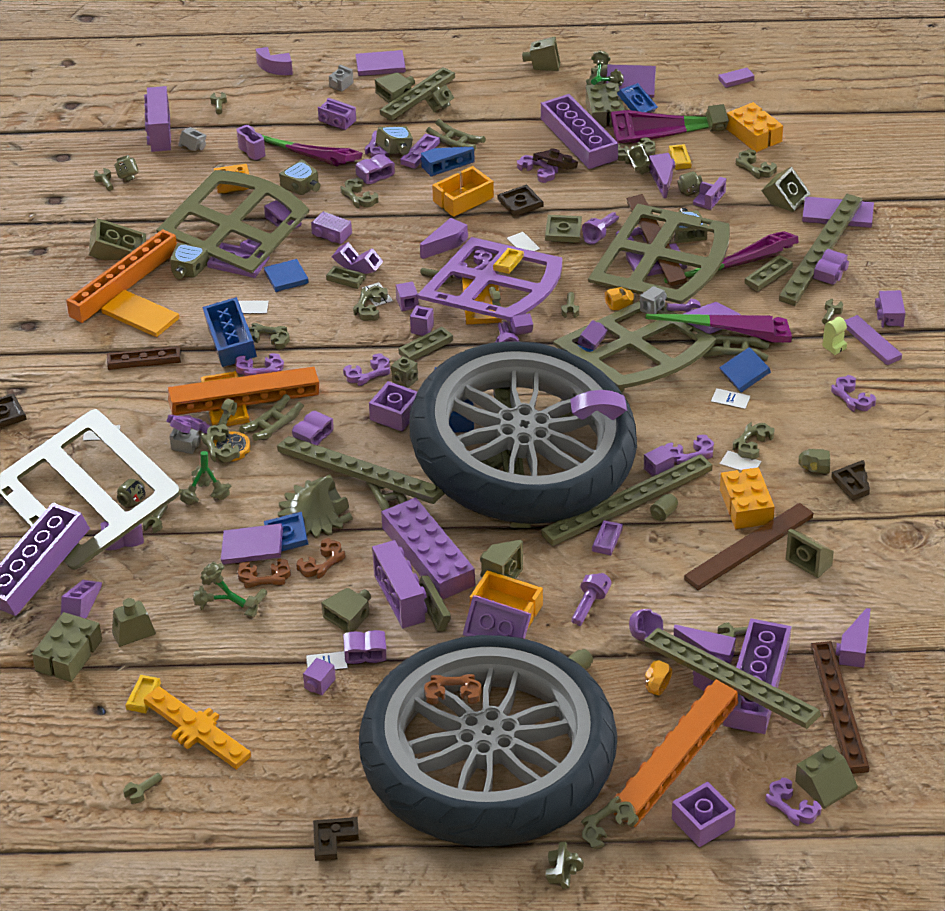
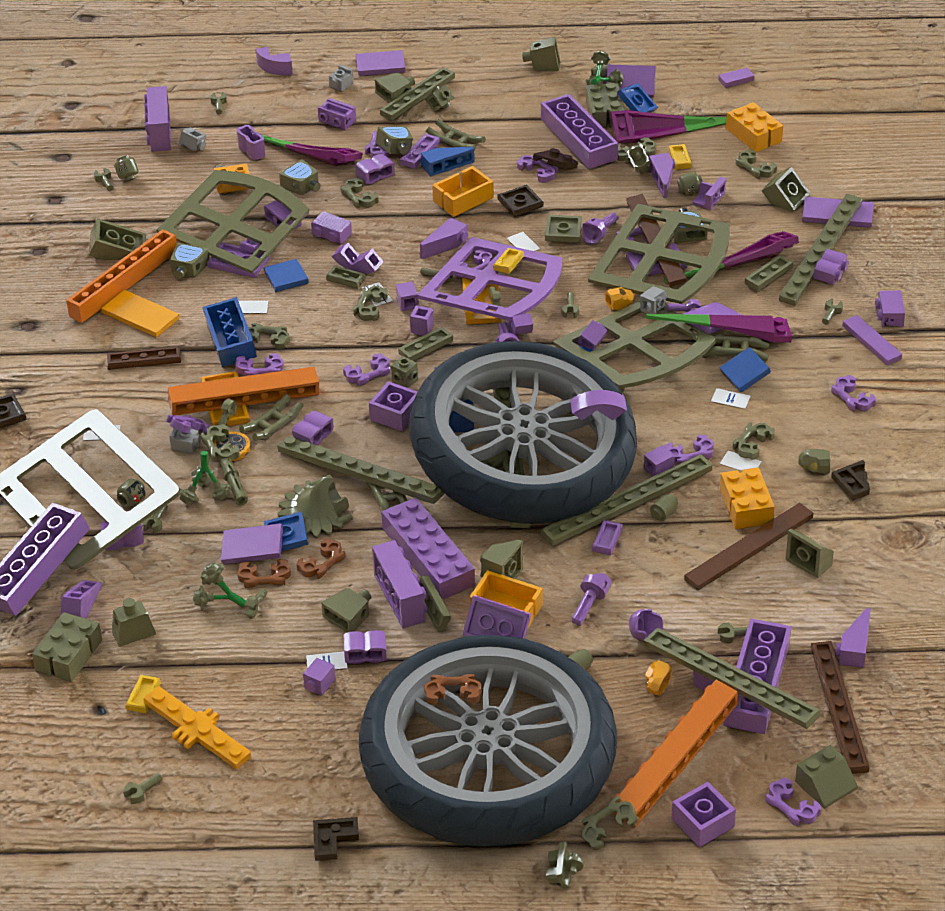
(232, 477): none -> olive pin
(712, 643): medium lavender slope -> none
(717, 117): olive brick -> none
(834, 335): yellowish green leg -> none

